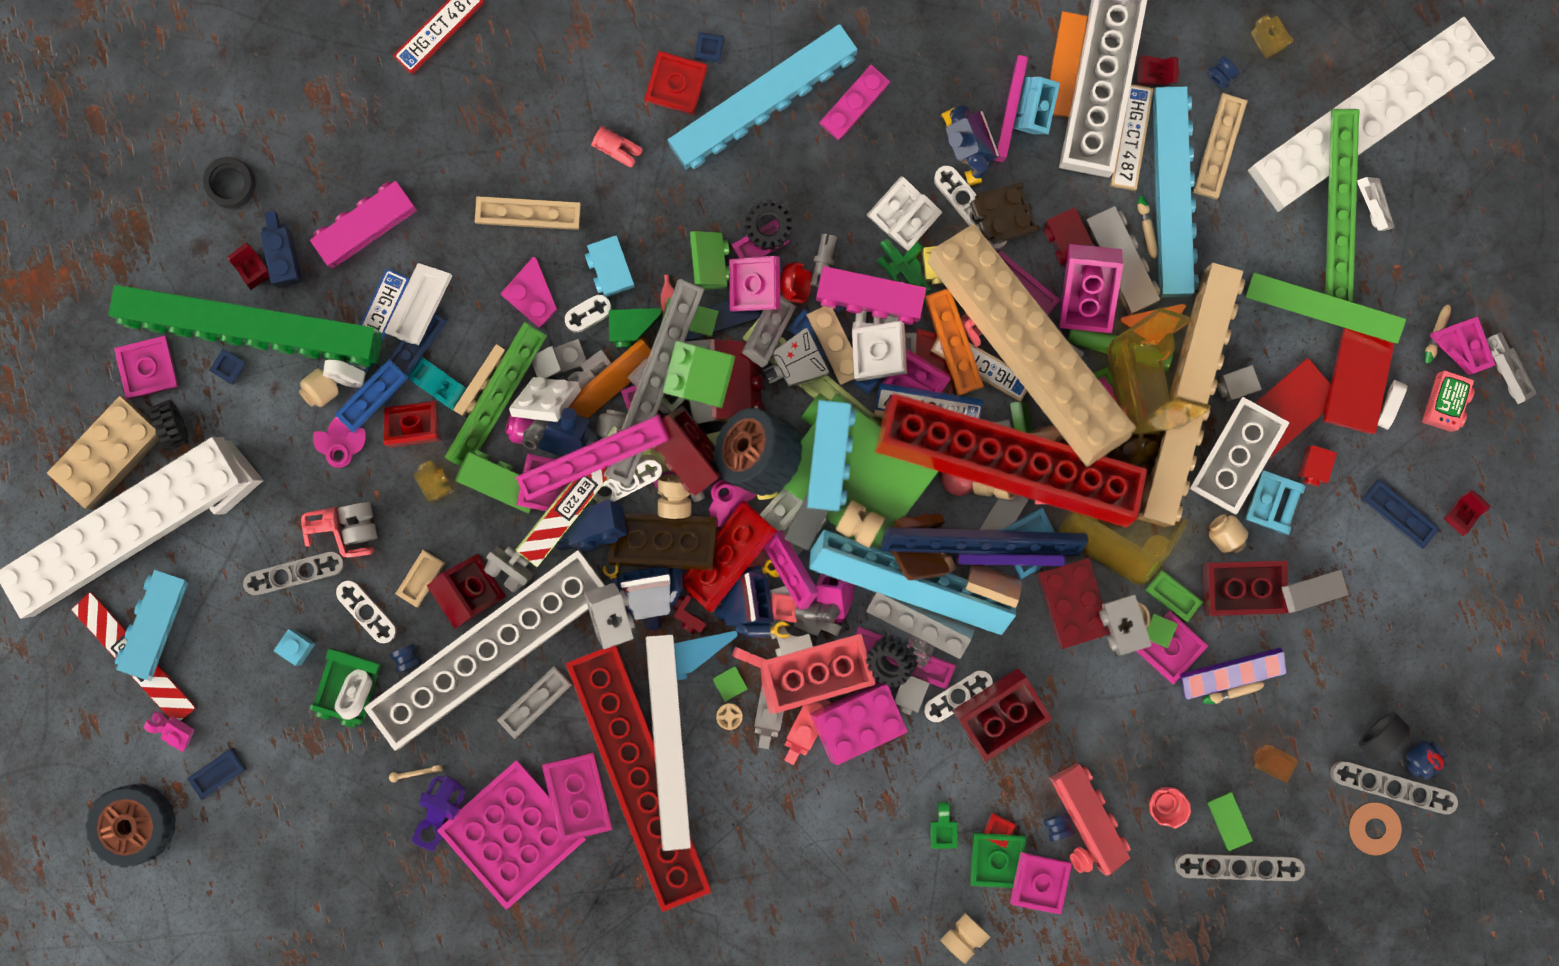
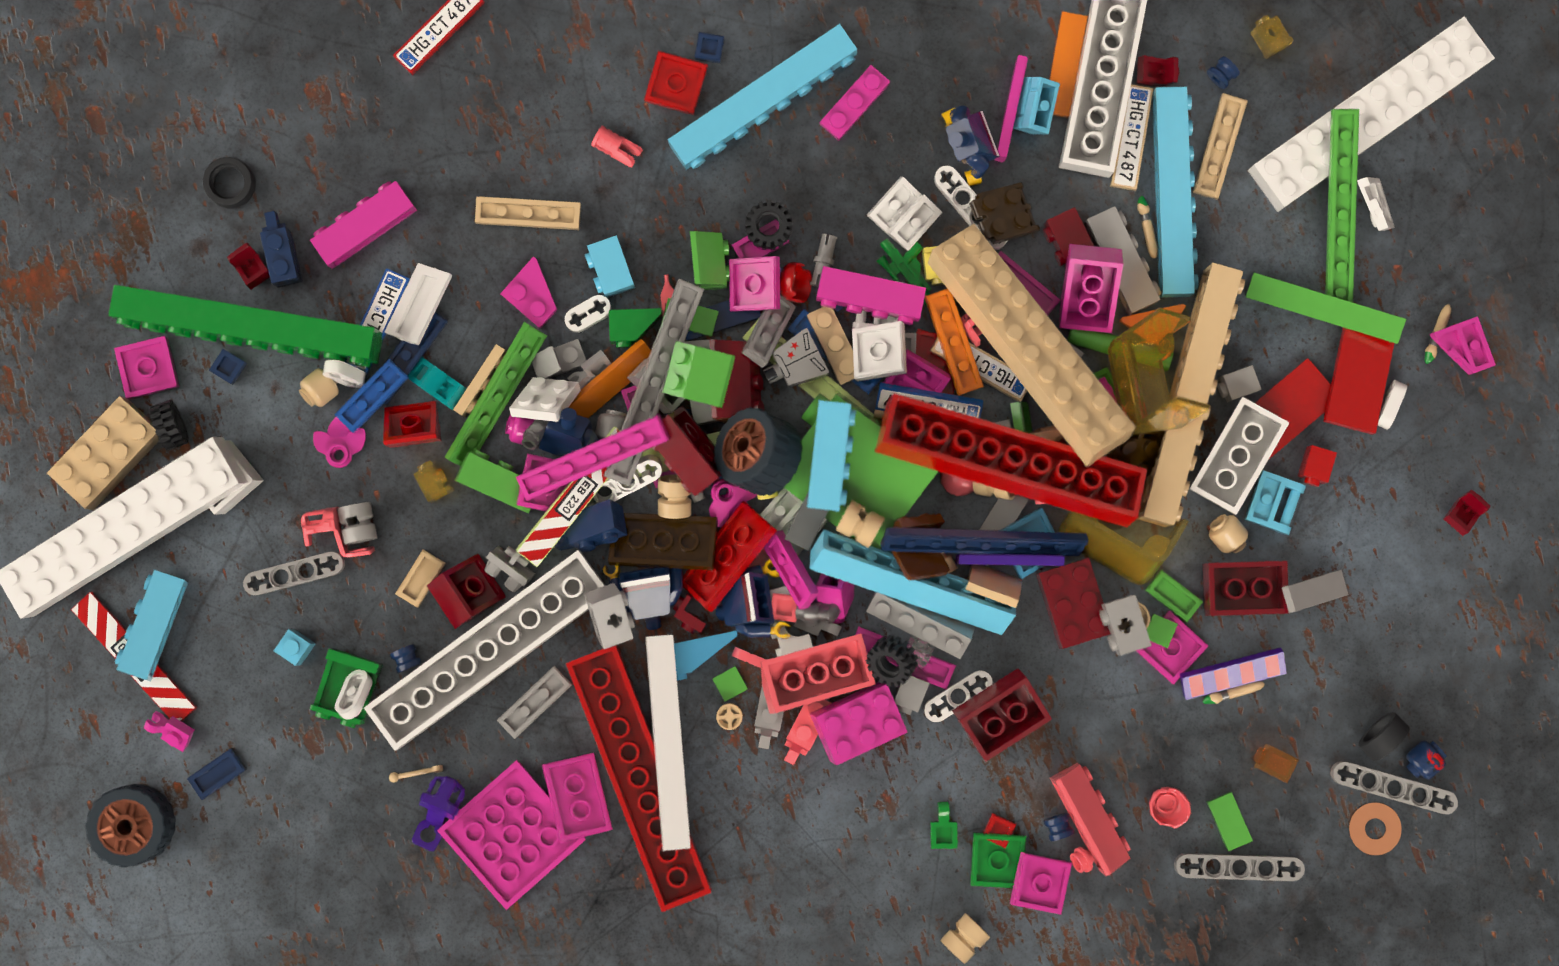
(358, 593): white beam -> none
(1400, 513): dark blue tile -> none
(1448, 401): brick -> none
(1511, 368): light grey hinge -> none

